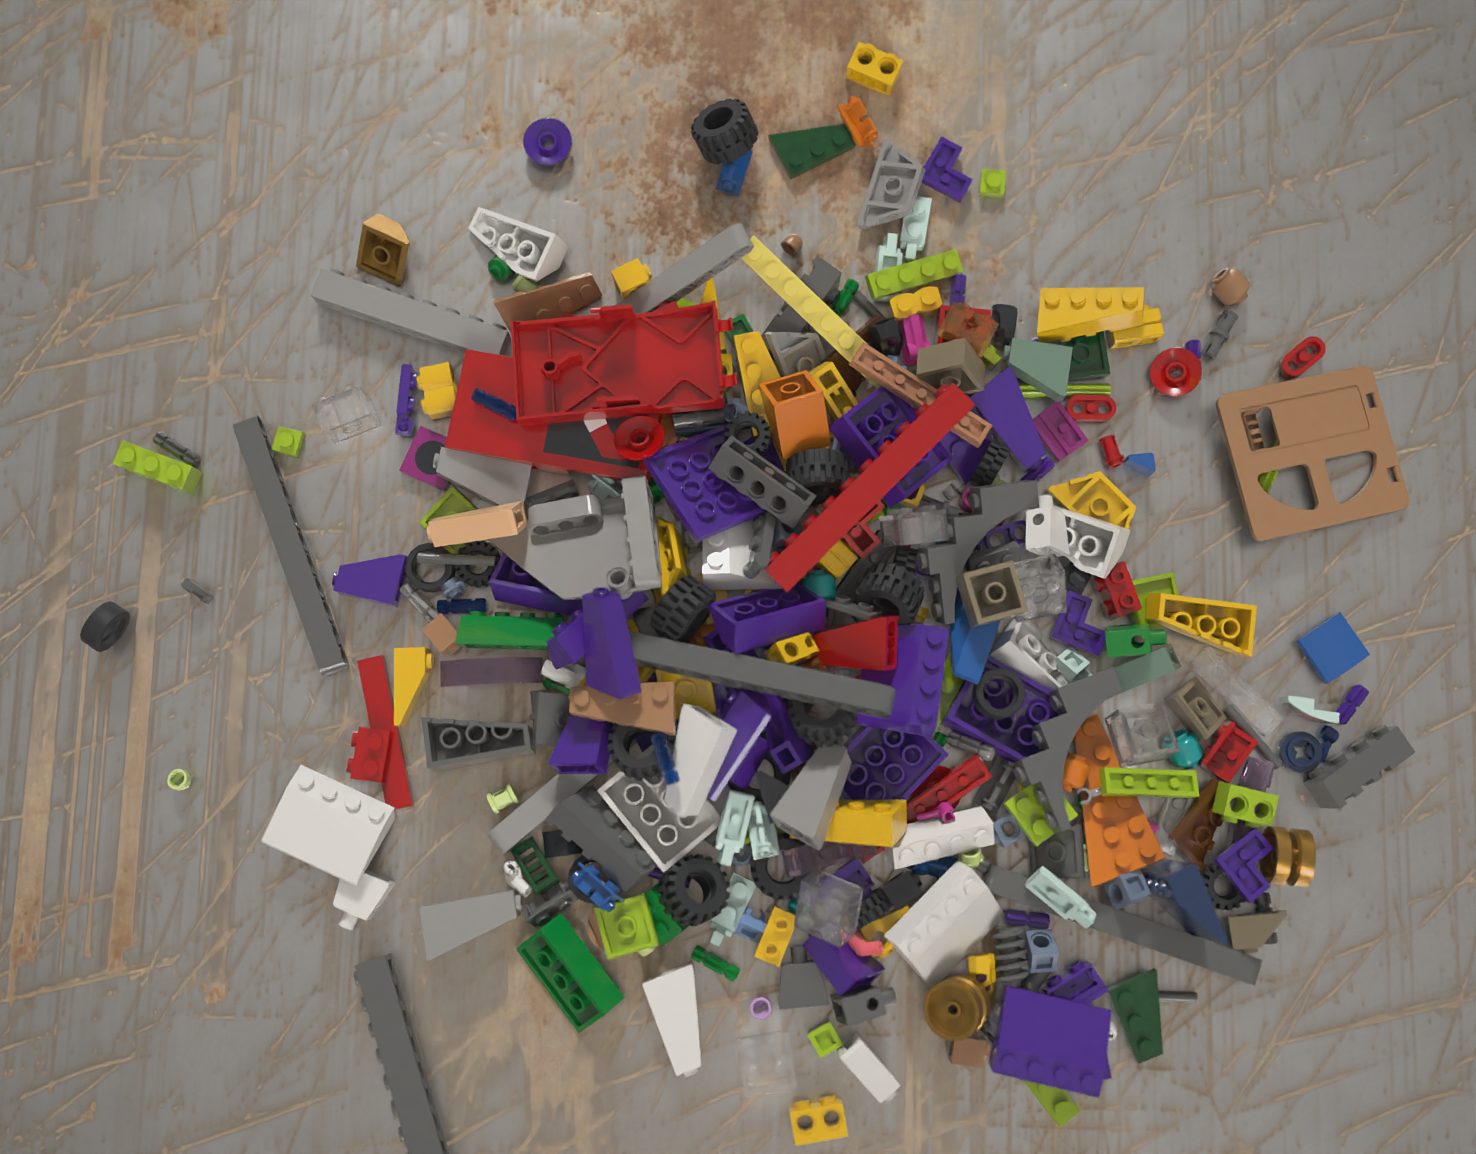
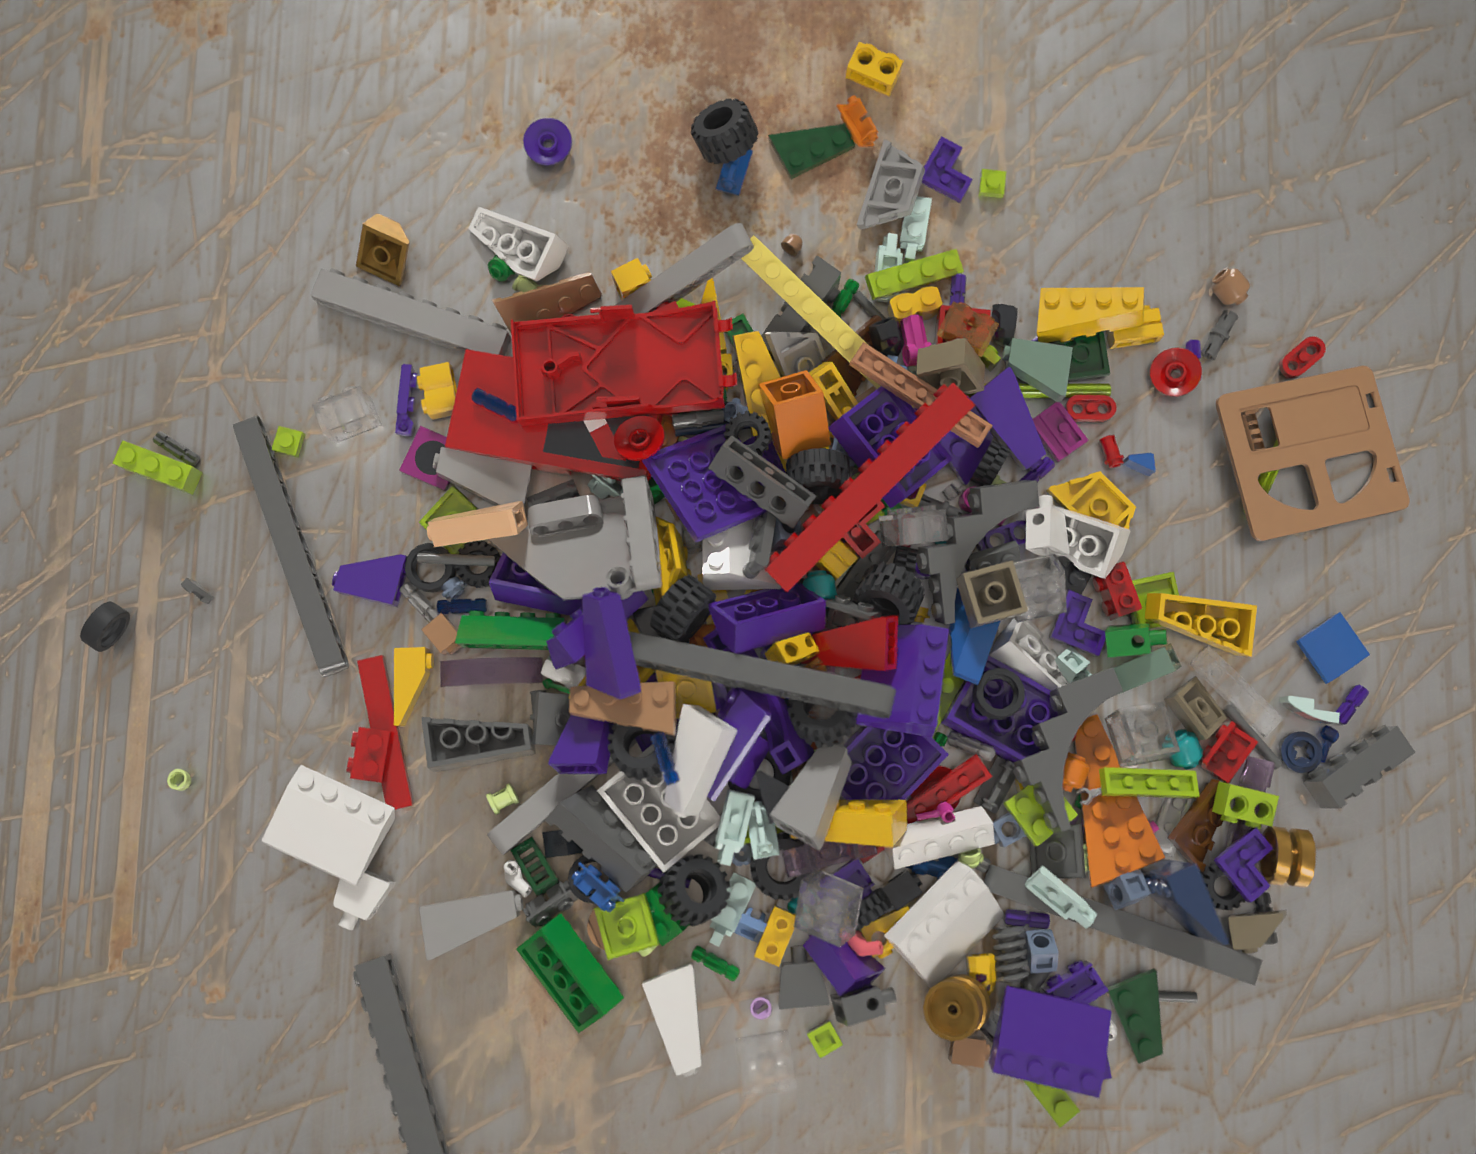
(819, 1129): yellow brick -> none
(868, 1068): white slope -> none

